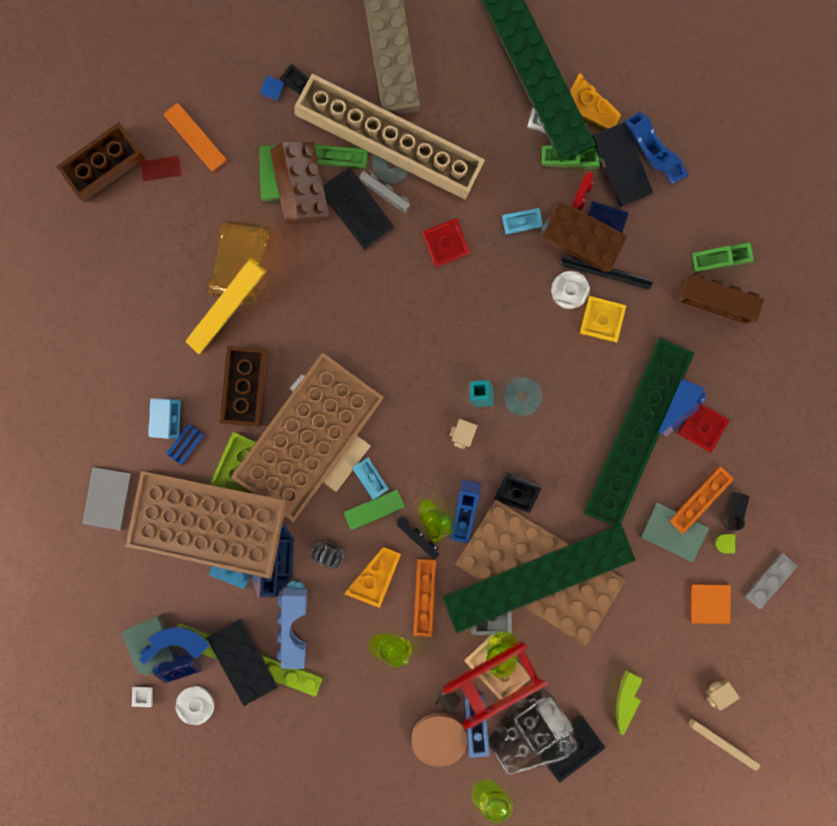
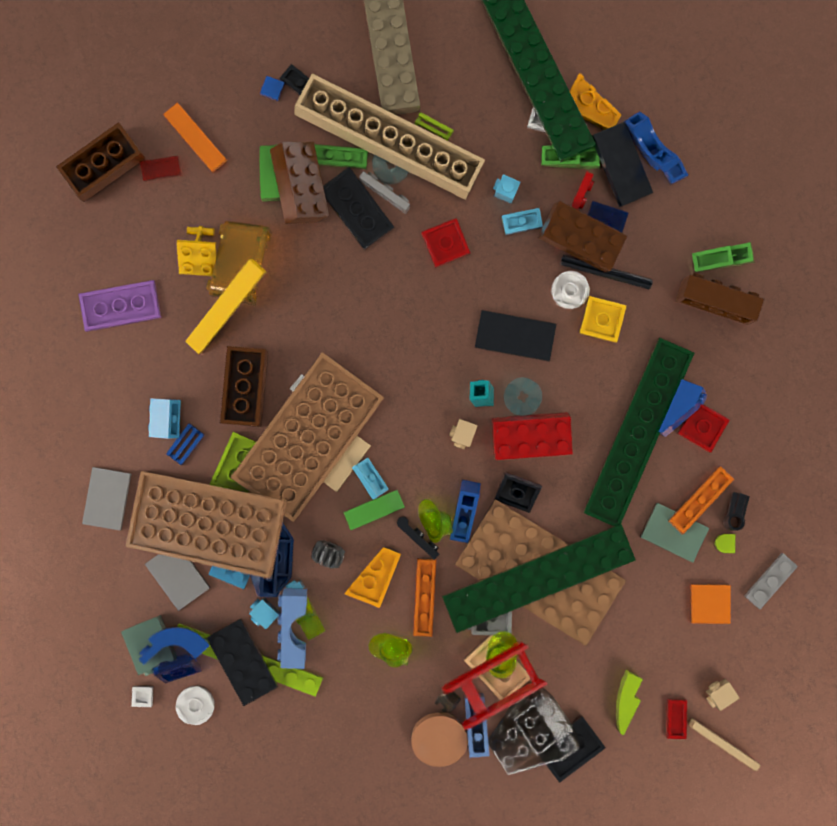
(119, 305): none -> medium lavender tile
(178, 579): none -> light grey tile
(197, 256): none -> yellow plate
(263, 613): none -> medium azure brick
(310, 622): none -> clear neon green slope
(437, 124): none -> lime tile
(492, 801): clear neon green piece -> none
(506, 188): none -> medium azure brick
(515, 335): none -> black tile
(532, 436): none -> red brick
(676, 719): none -> red tile

